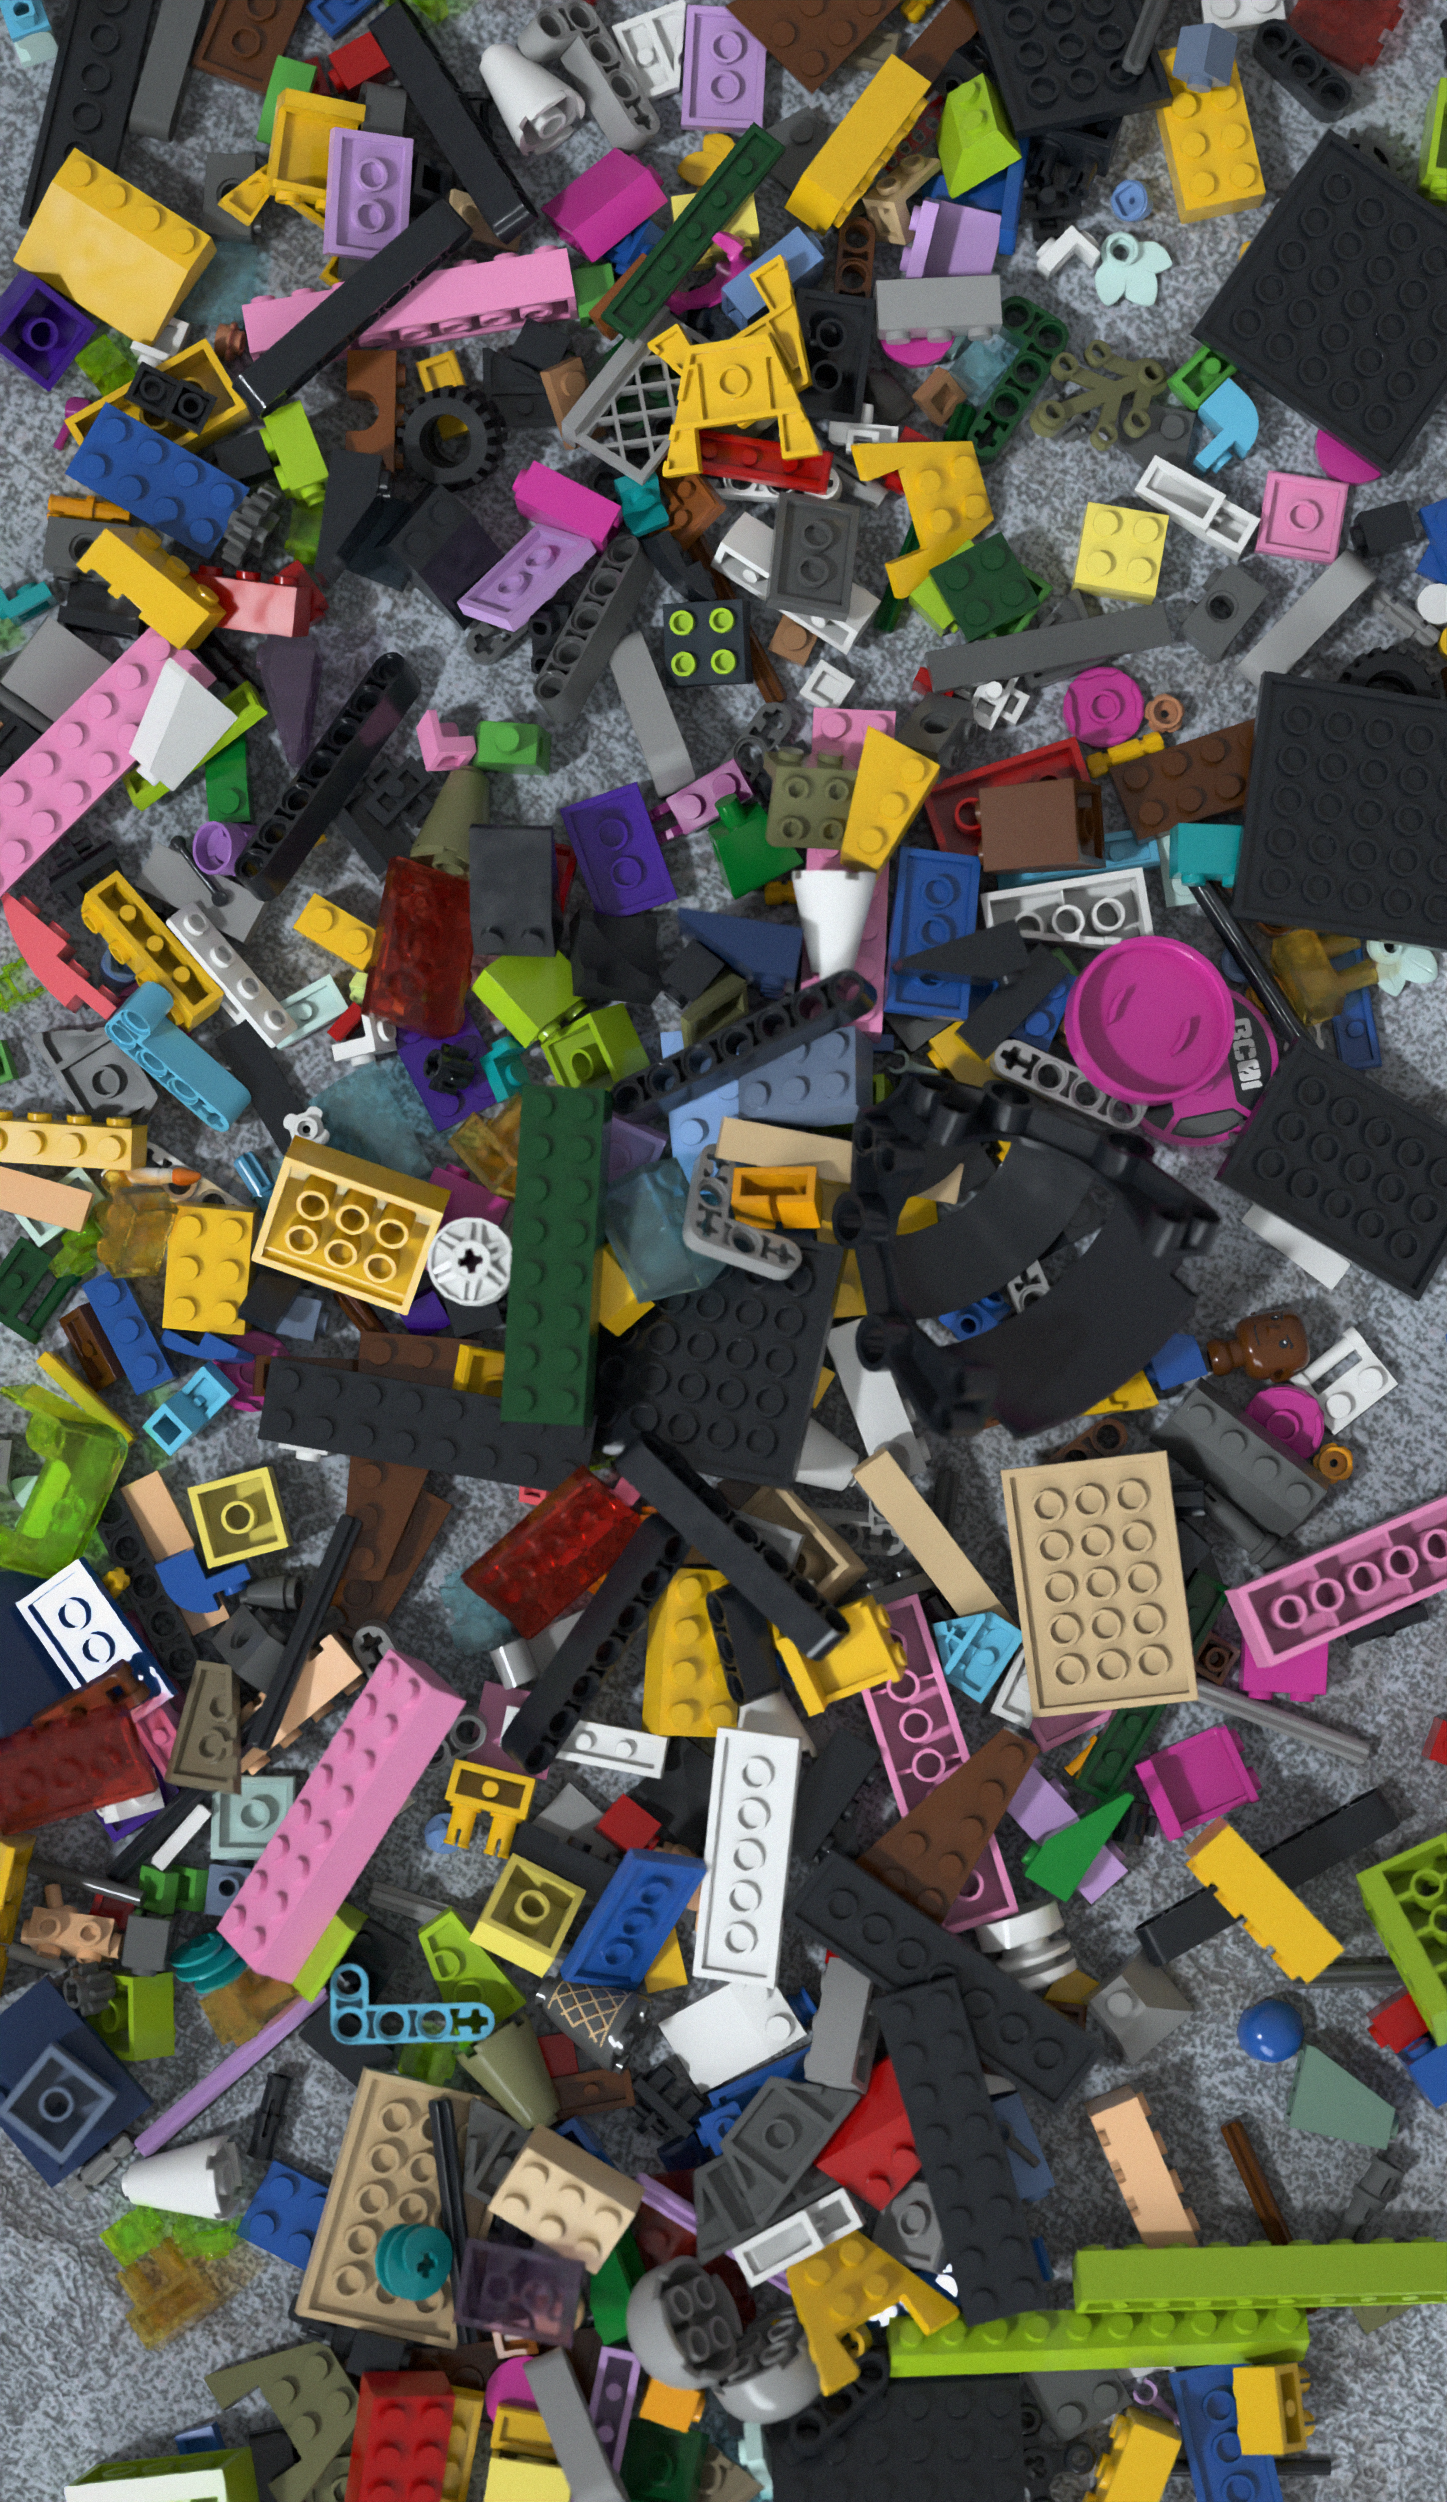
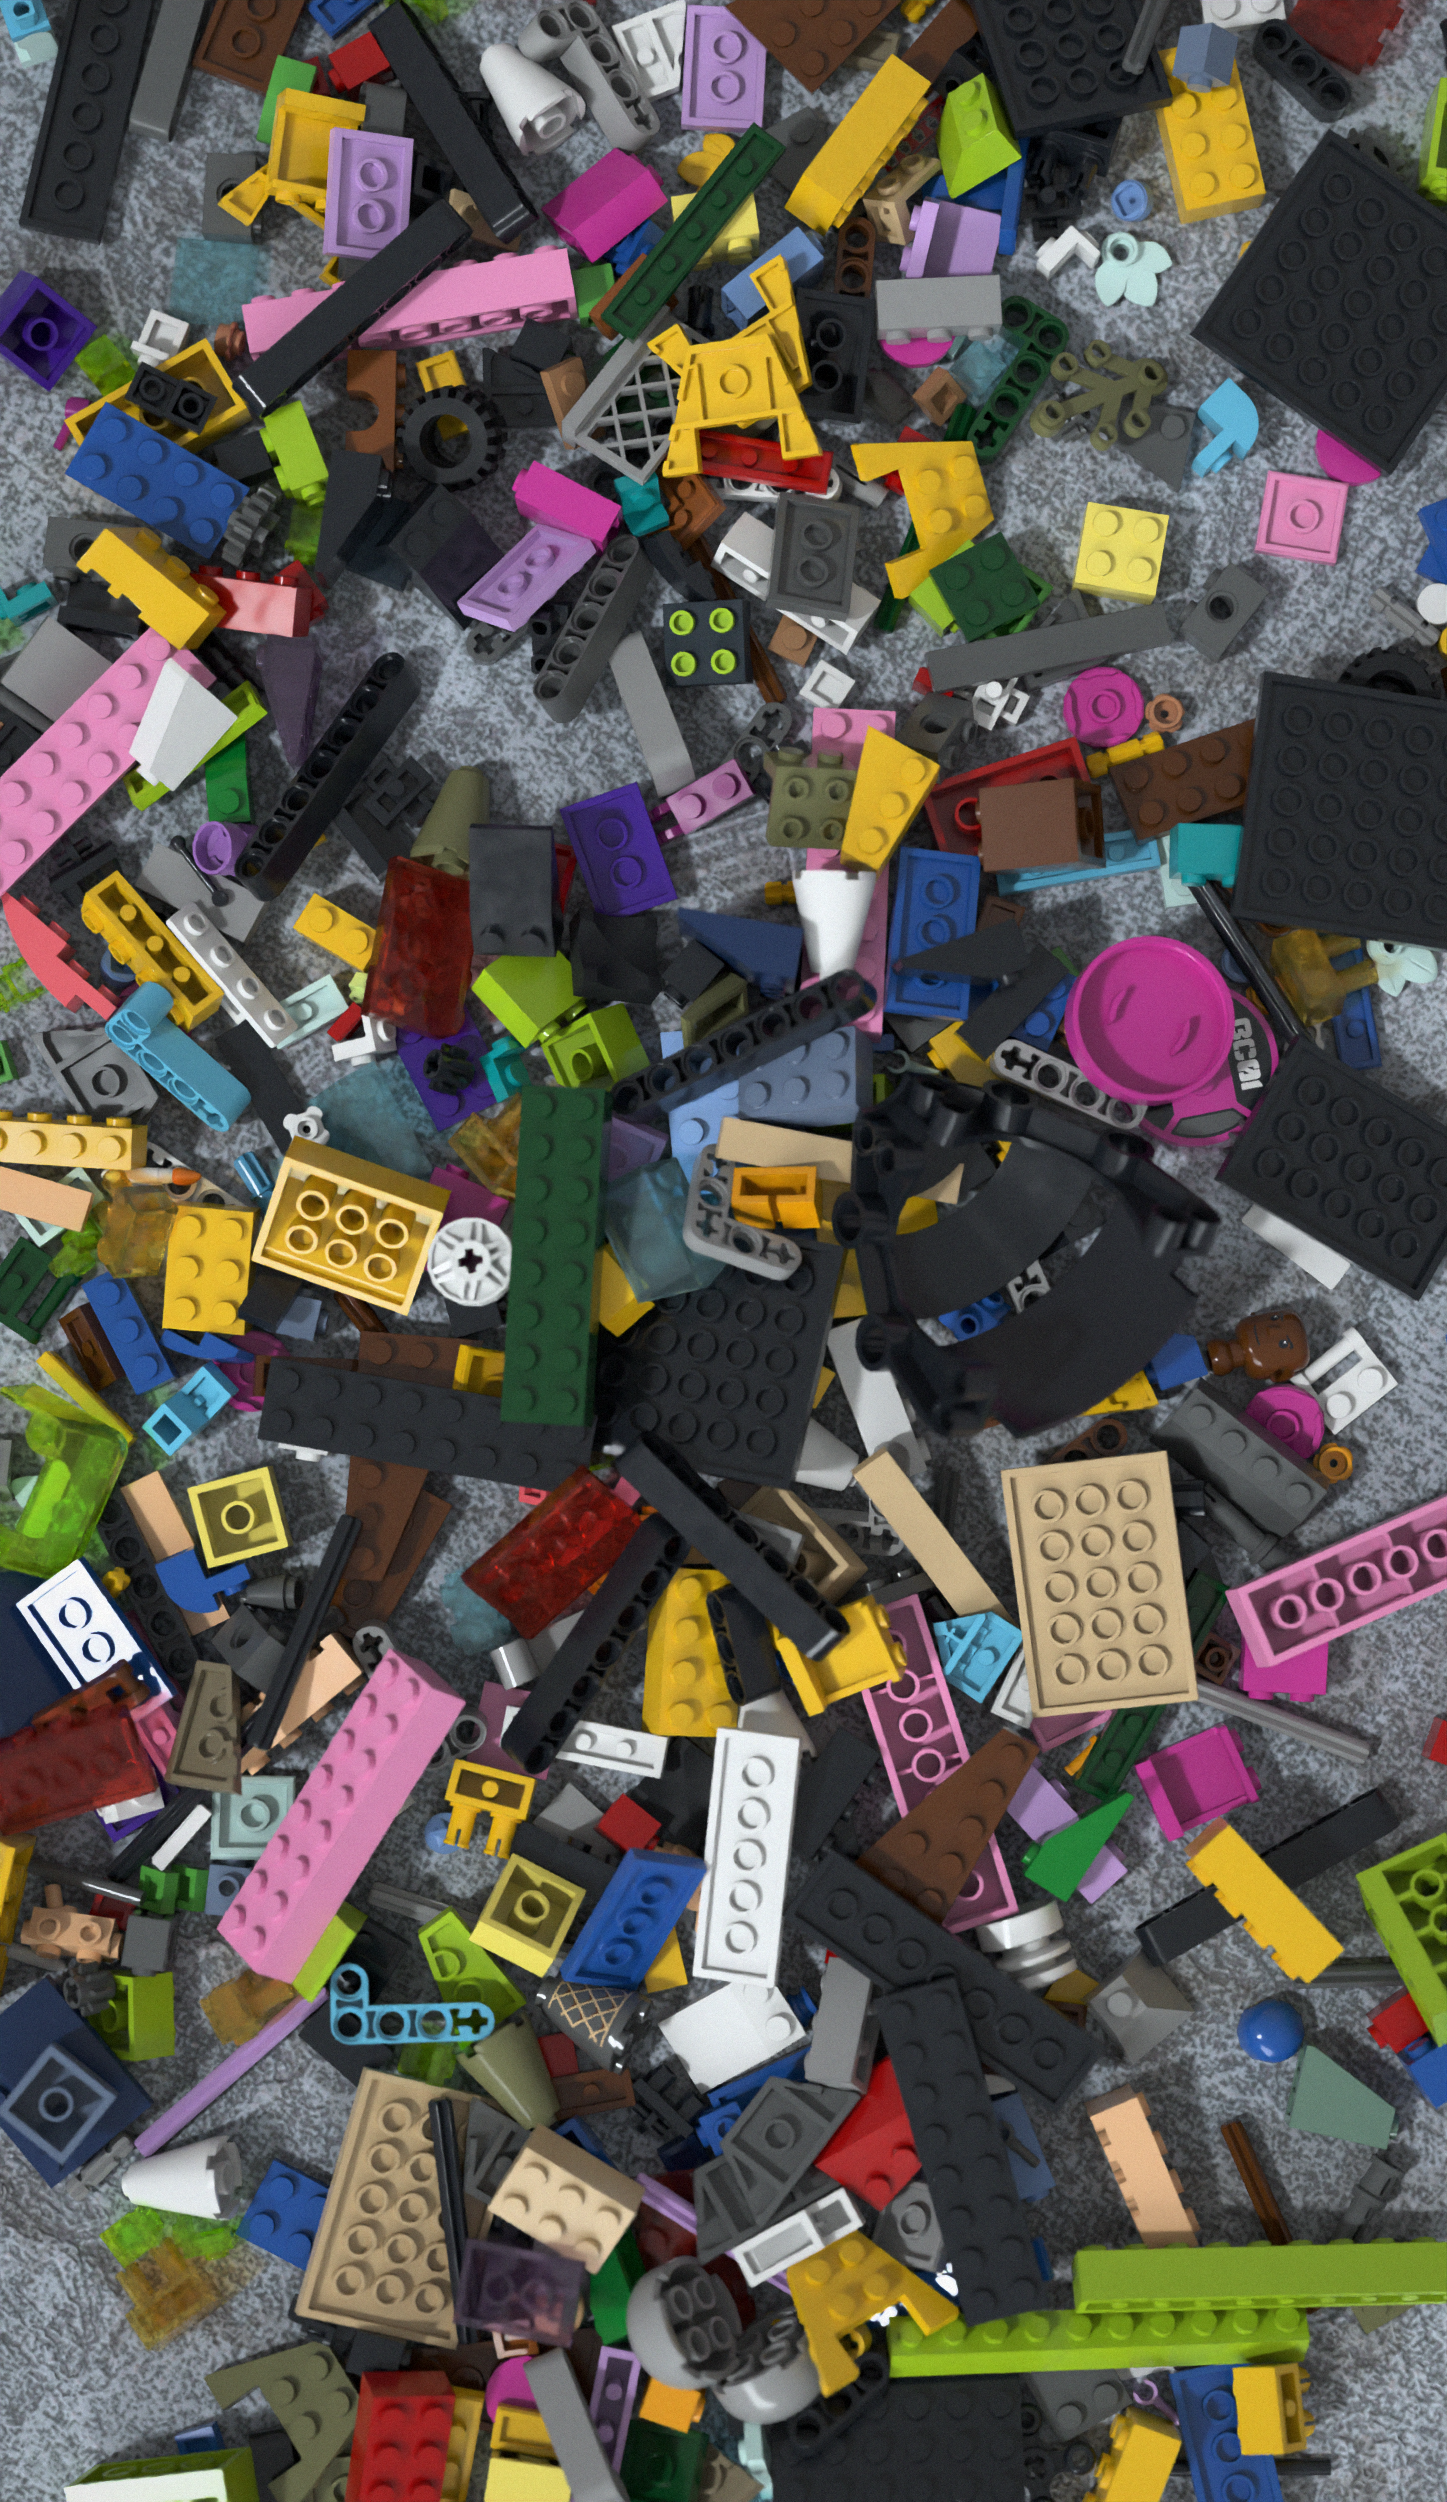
(87, 509): light orange pin -> none
(114, 249): yellow slope -> none
(207, 1961): teal piece -> none
(262, 2143): black pin -> none
(413, 2260): teal piece -> none
(426, 1314): dark purple tile -> none
(442, 744): bright pink panel -> none
(512, 748): bright green torso -> none
(710, 293): dark pink helmet -> none
(742, 849): green torso -> none
(865, 432): white piece -> none
(1074, 911): white wedge -> none
(1135, 1824): black gear -> none
(1197, 507): white slope -> none
(1199, 377): bright green brick -> none
(1309, 617): light grey beam -> none
(1383, 530): black brick -> none
(1388, 1624): black pin -> none

